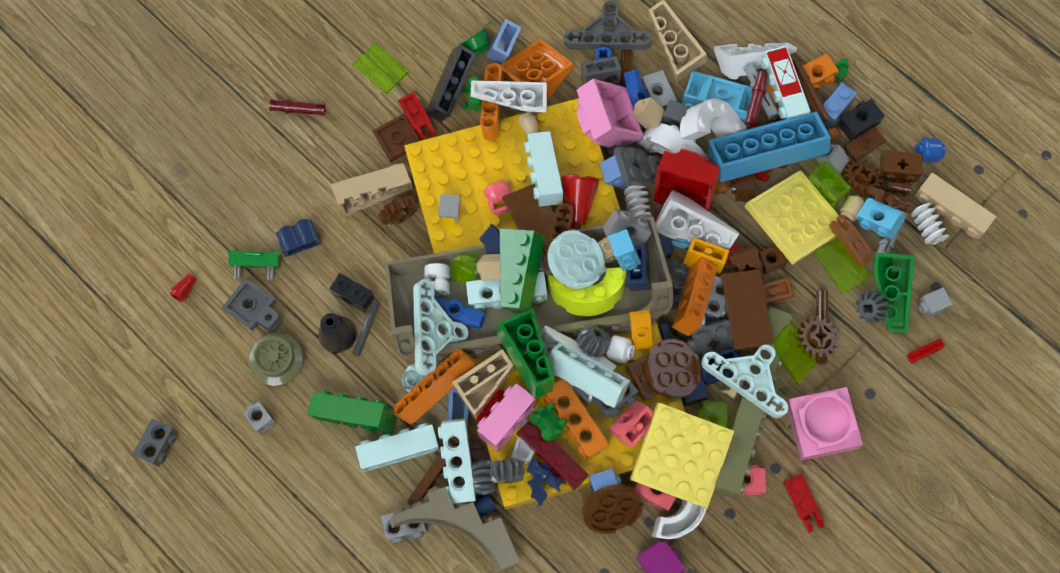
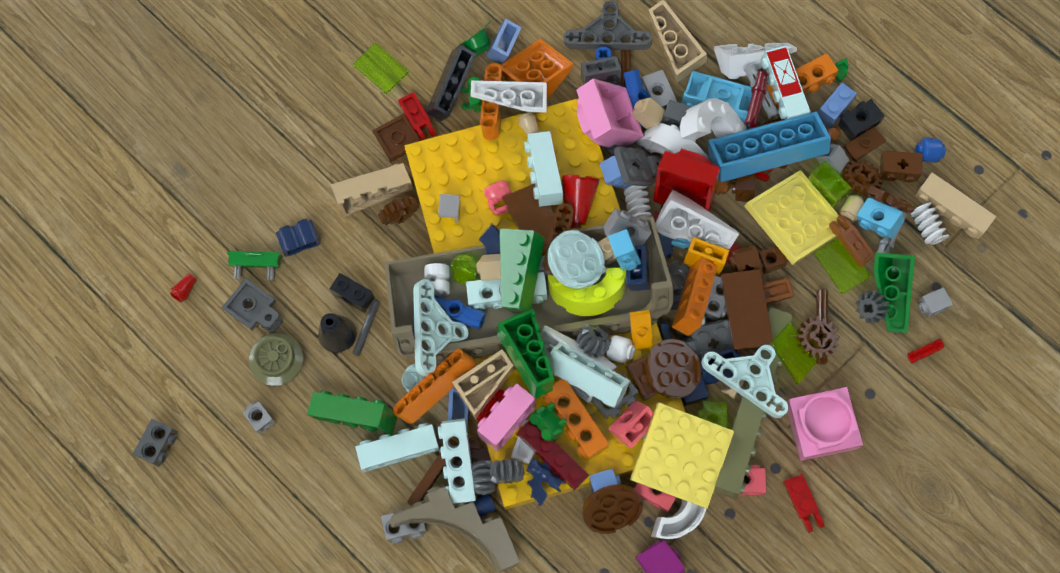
(297, 107): dark red pin -> none
(810, 92): reddish brown axle -> none
(898, 187): reddish brown pin -> none

